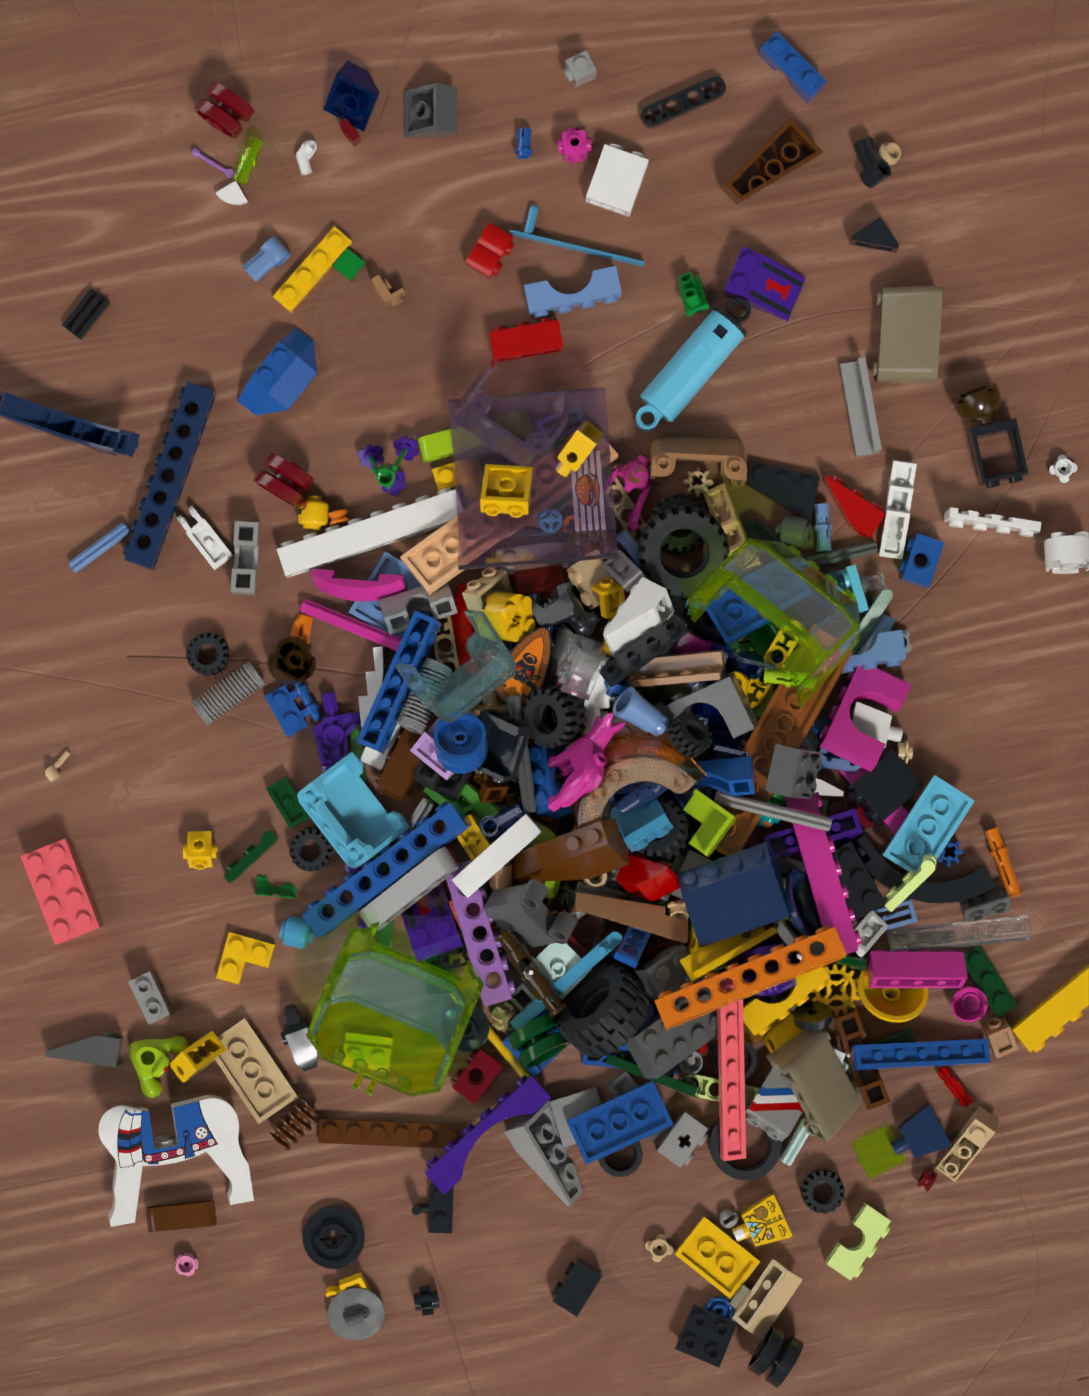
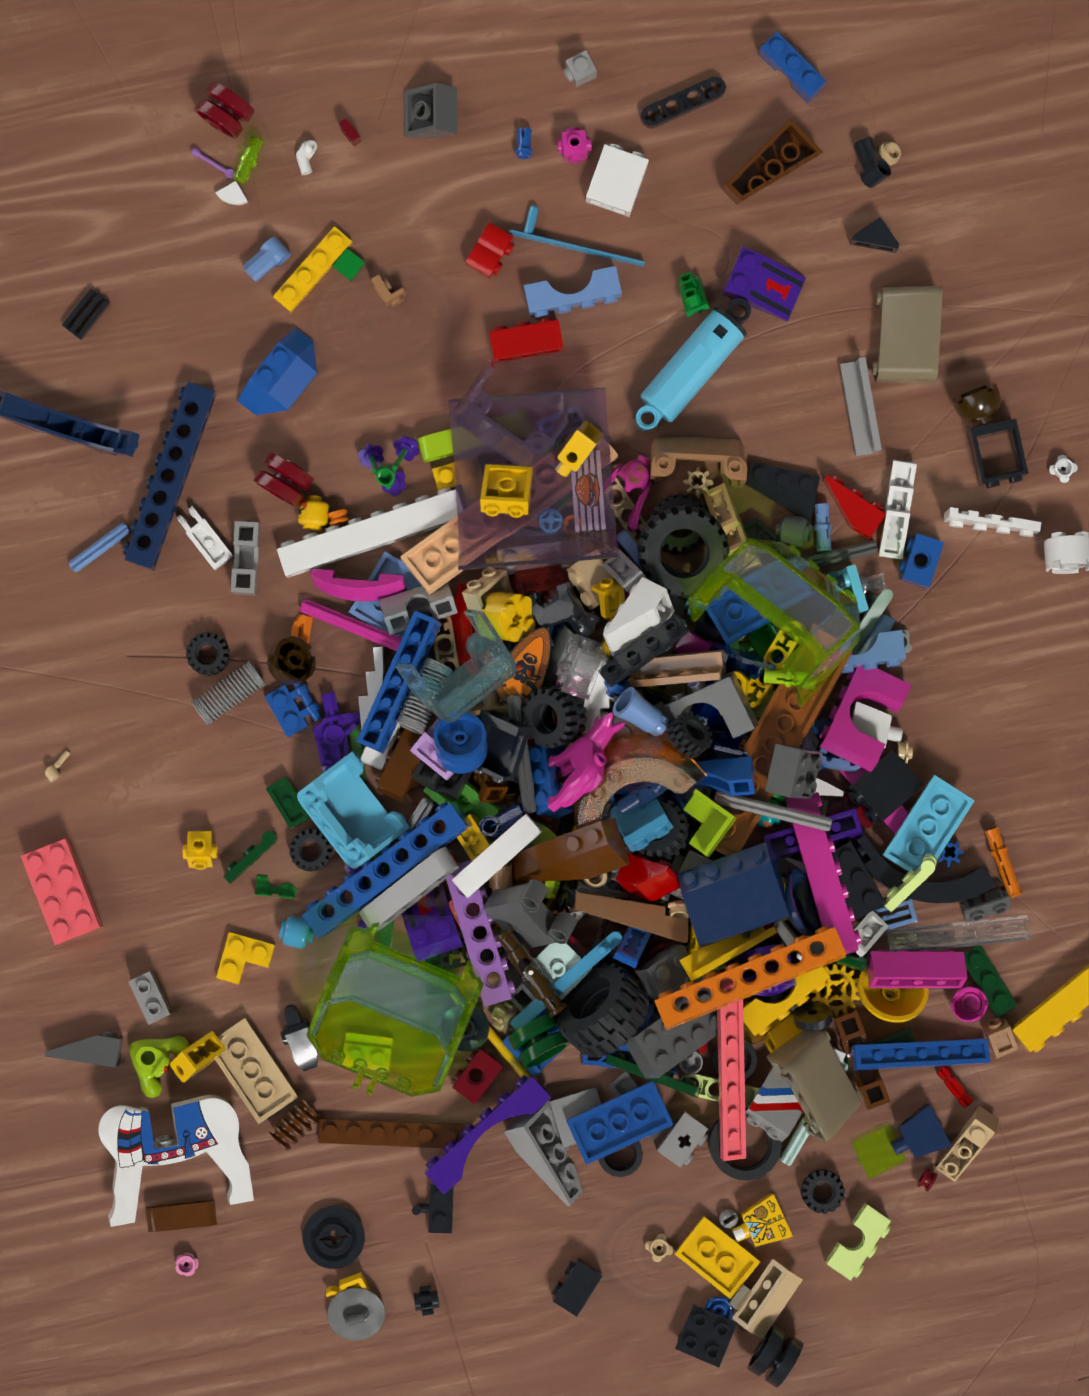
(352, 95): clear blue slope -> none

